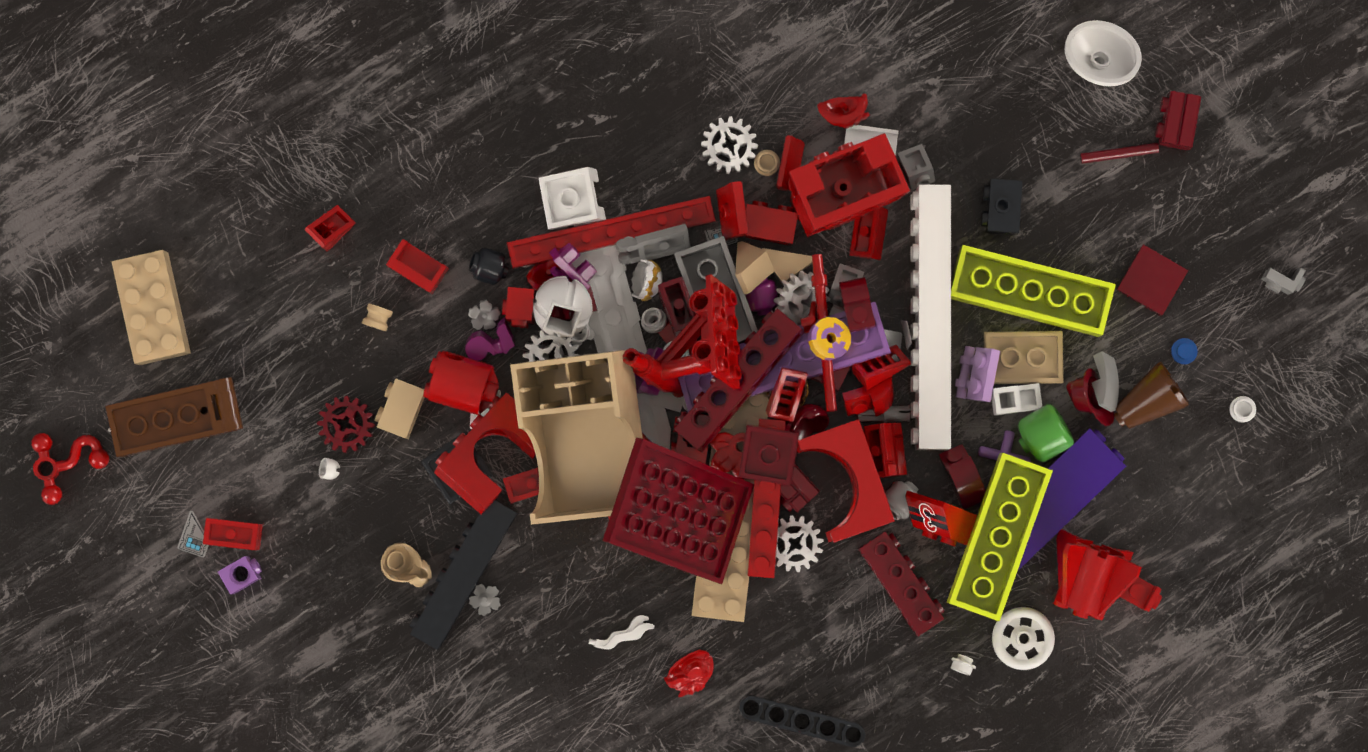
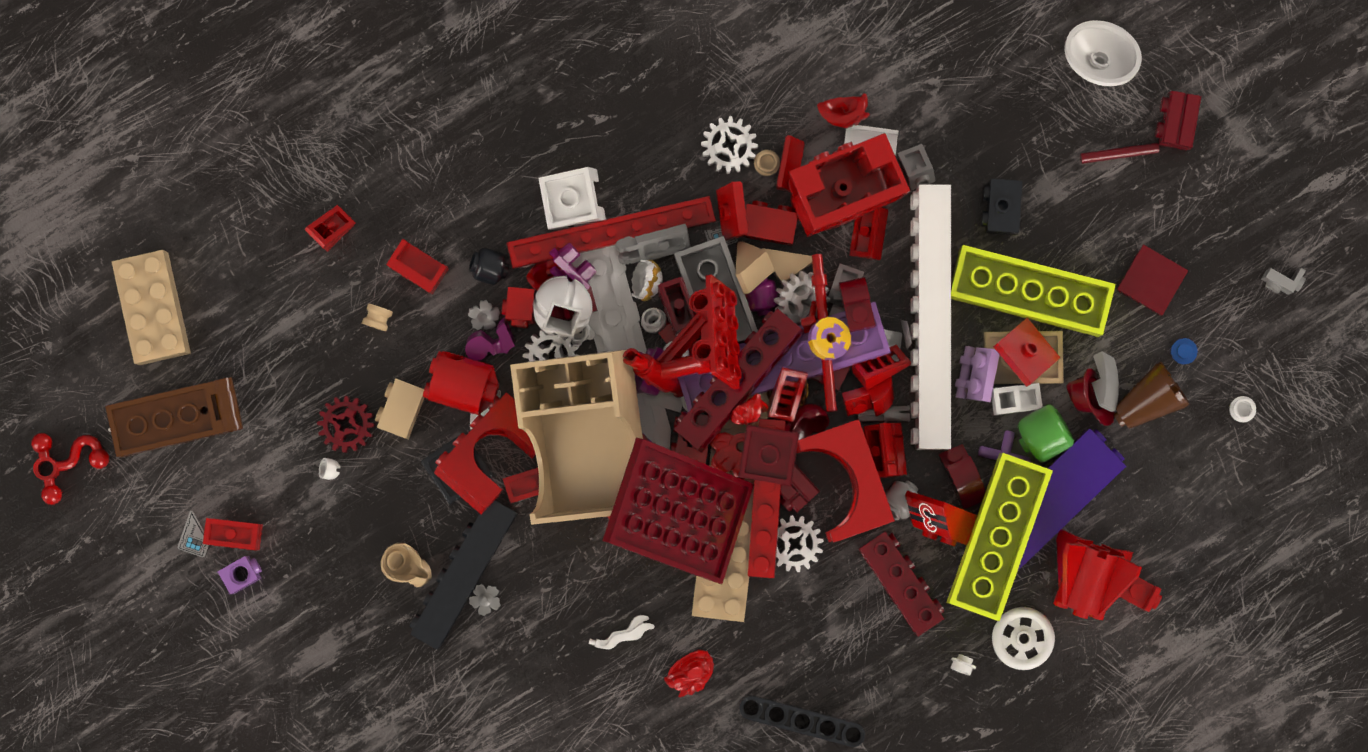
(749, 411): none -> red hat
(1026, 352): none -> red plate

